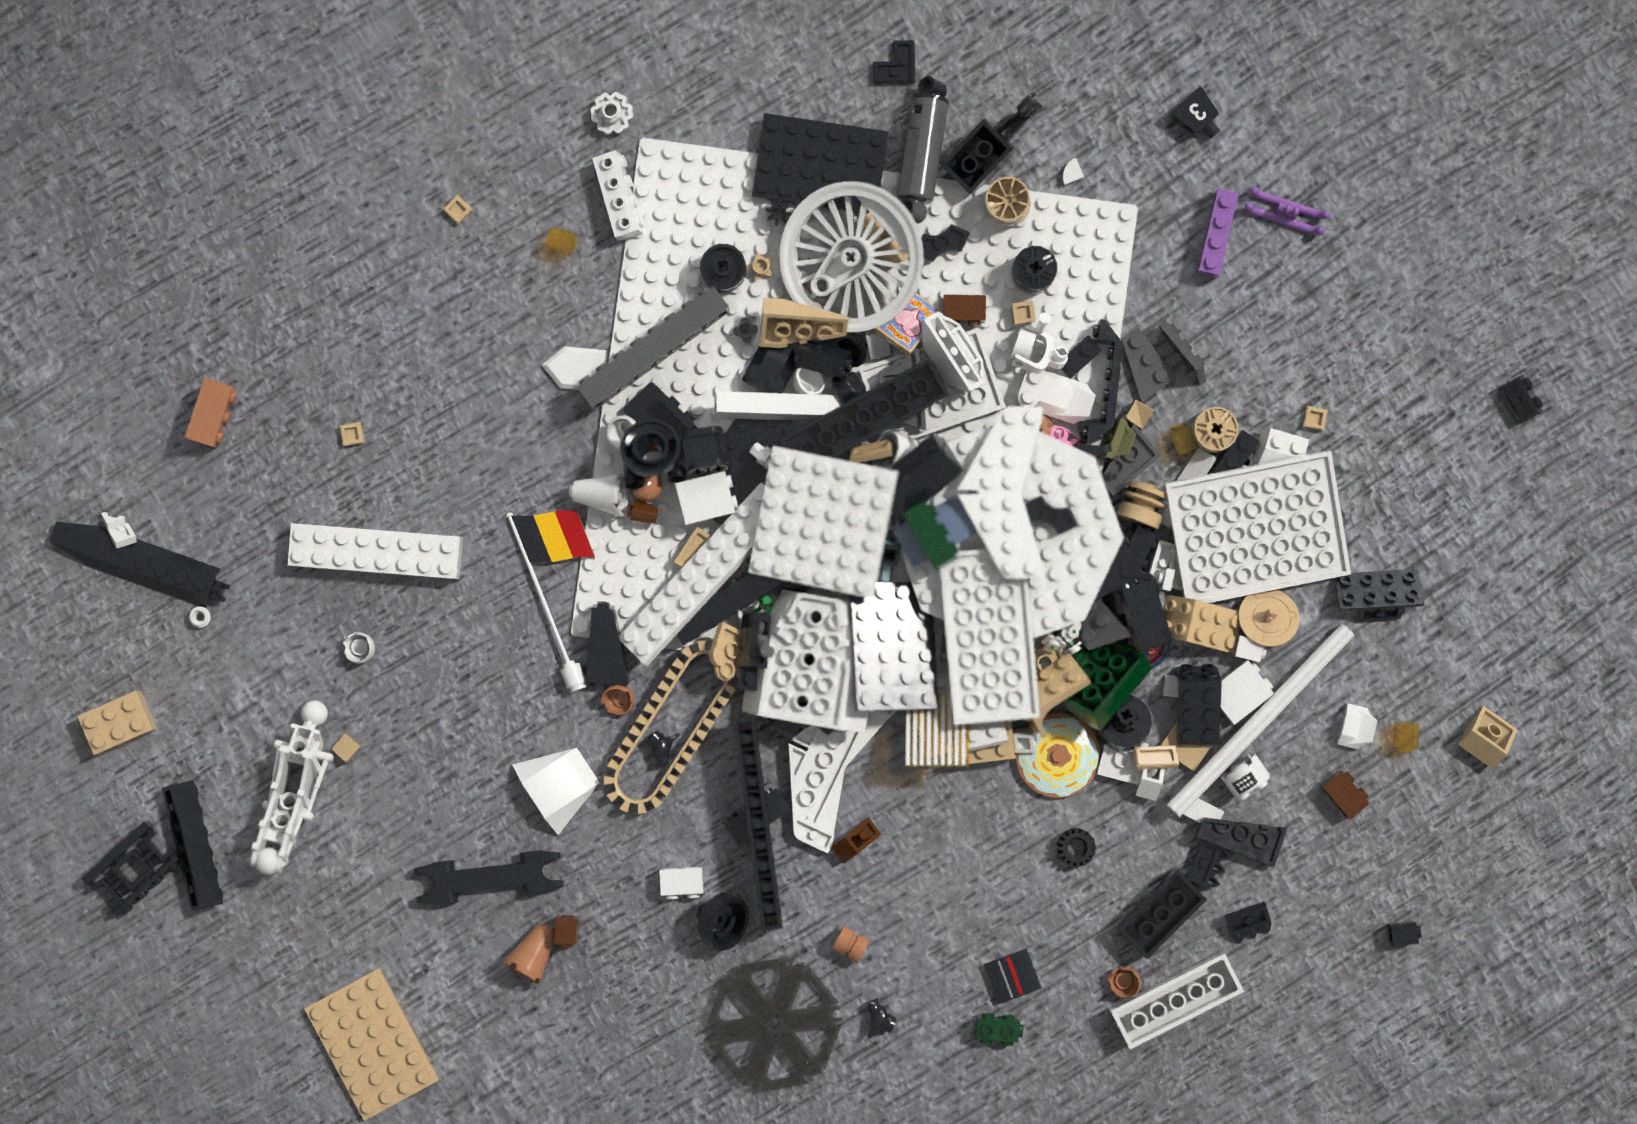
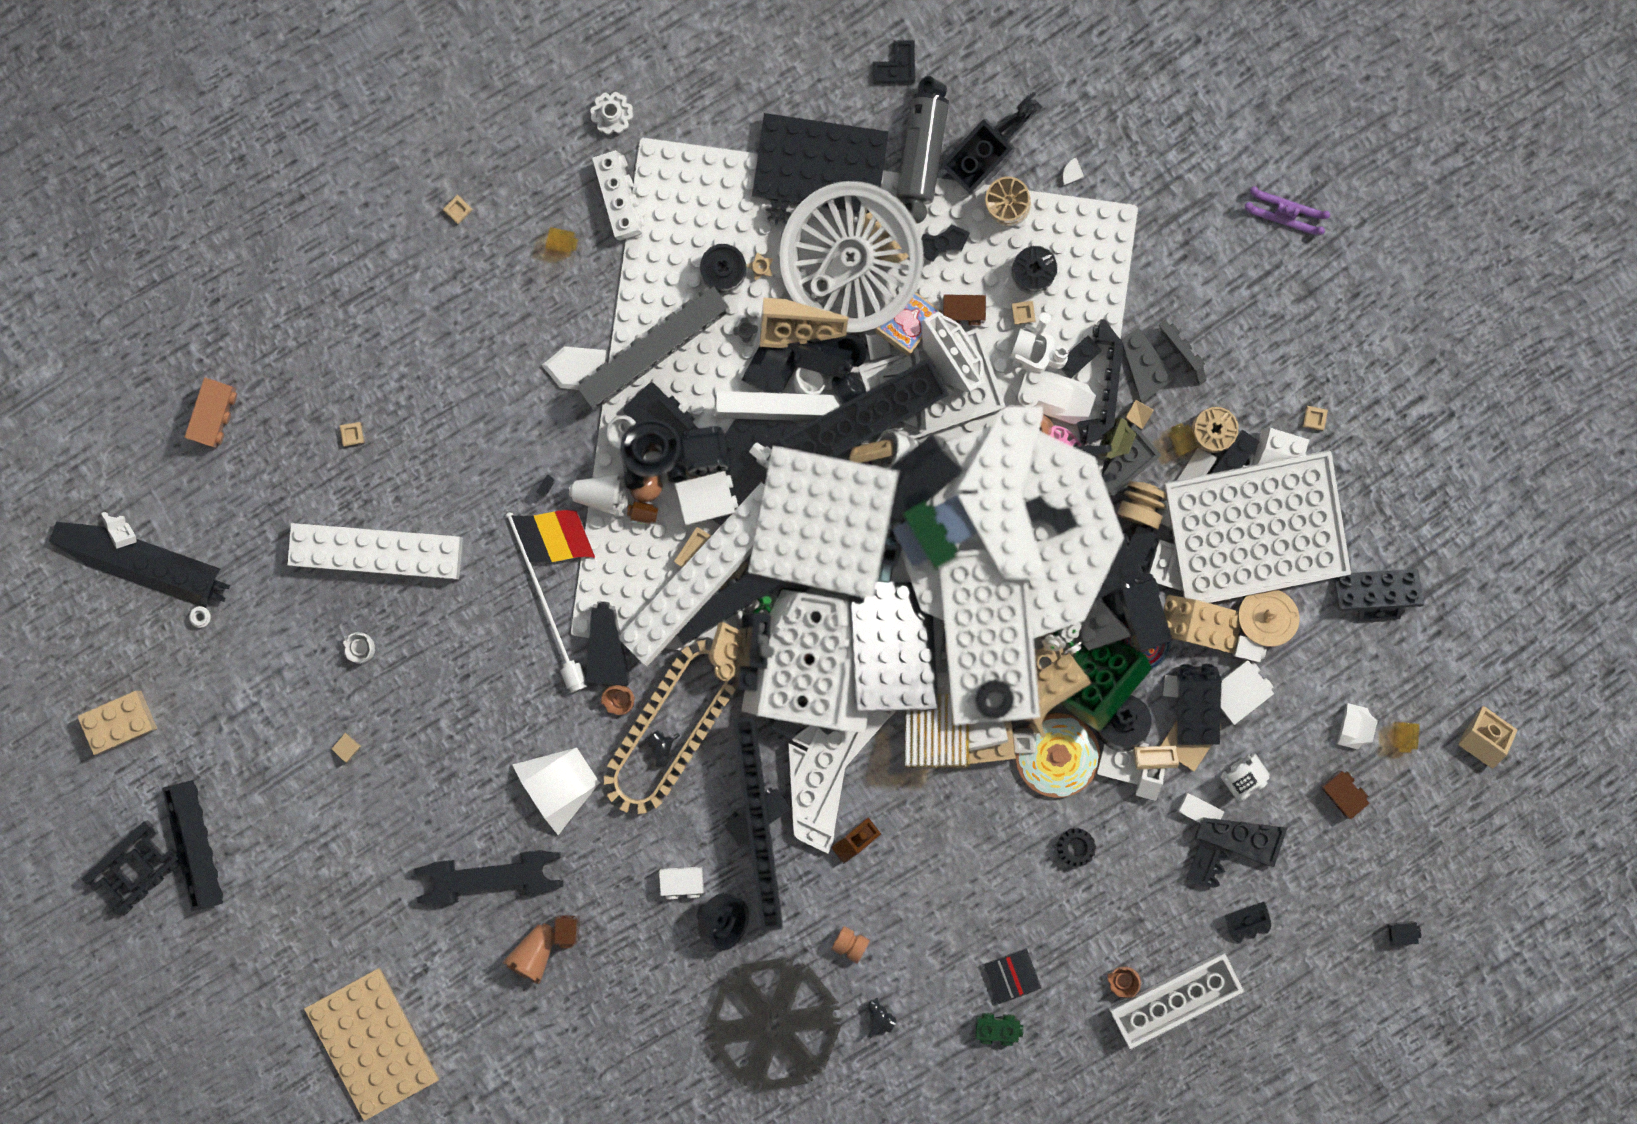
(268, 859): white piece -> none
(546, 486): none -> black tile
(994, 712): none -> black tyre
(1161, 913): black brick -> none
(1165, 578): white plate -> none
(1197, 114): black torso -> none
(1217, 233): medium lavender brick -> none
(1260, 720): white axle -> none
(1520, 399): black bracket -> none

